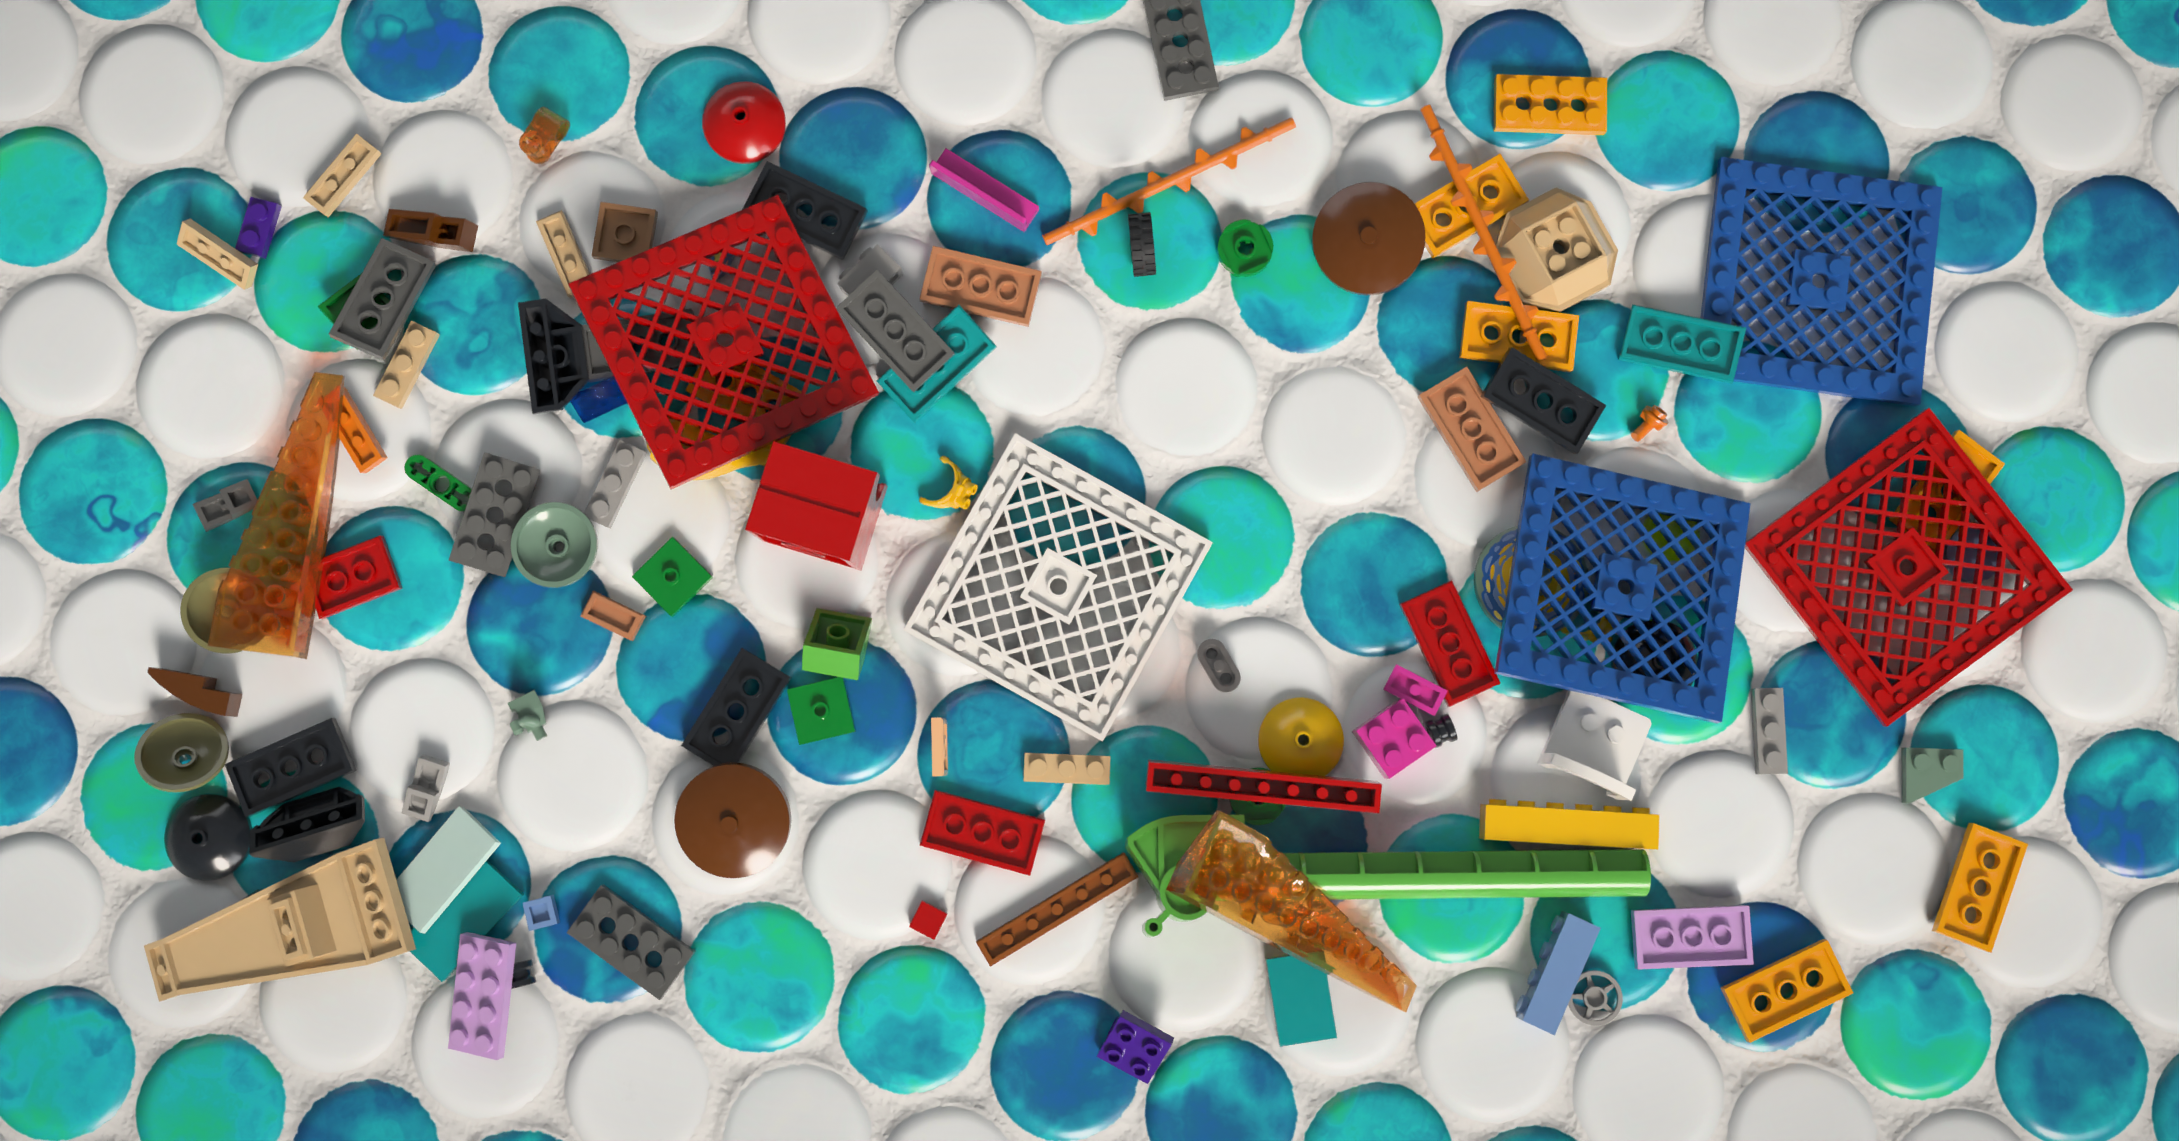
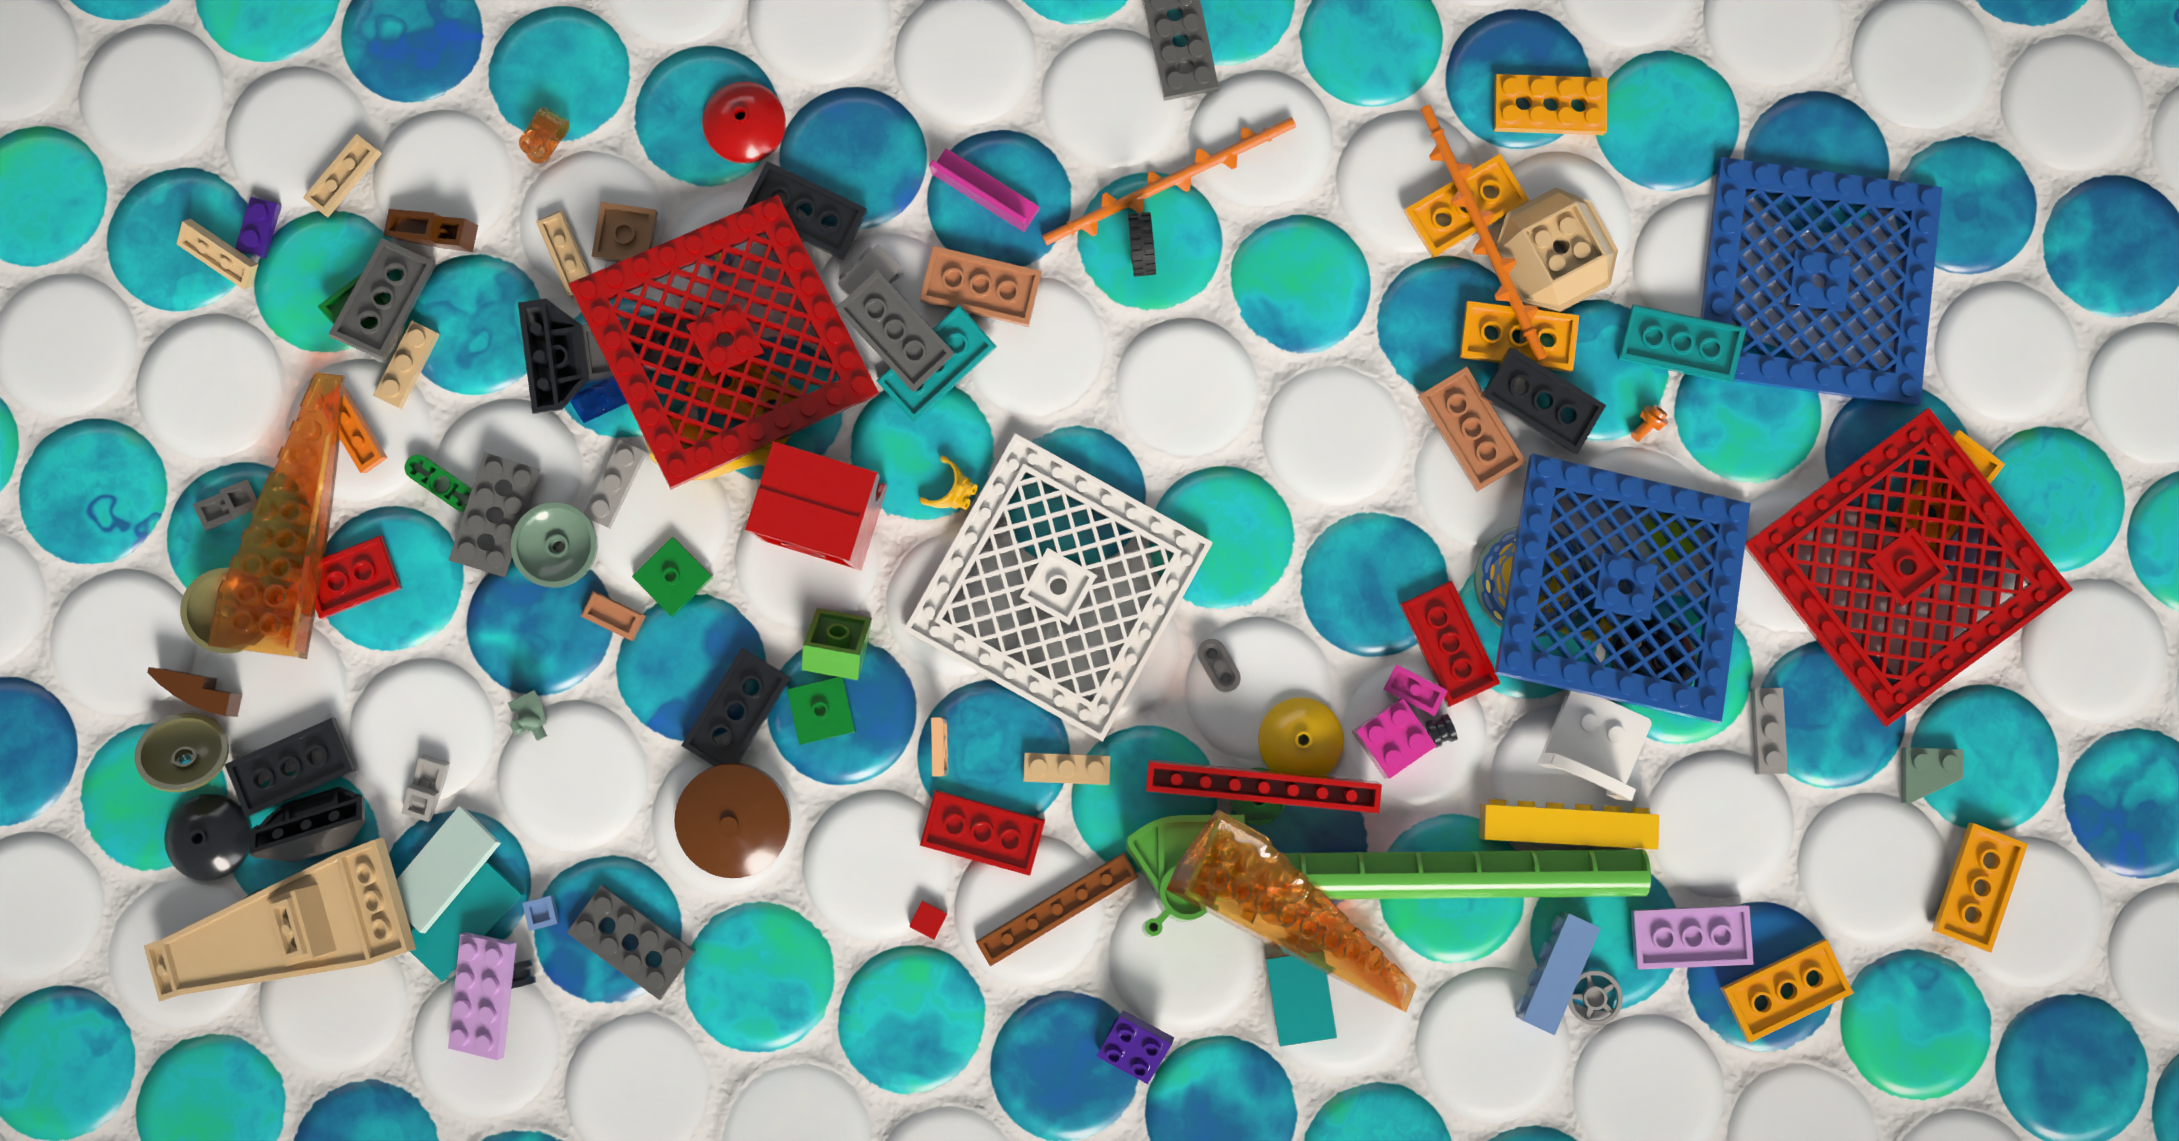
(1251, 233): green plate -> none
(1369, 238): reddish brown dish -> none

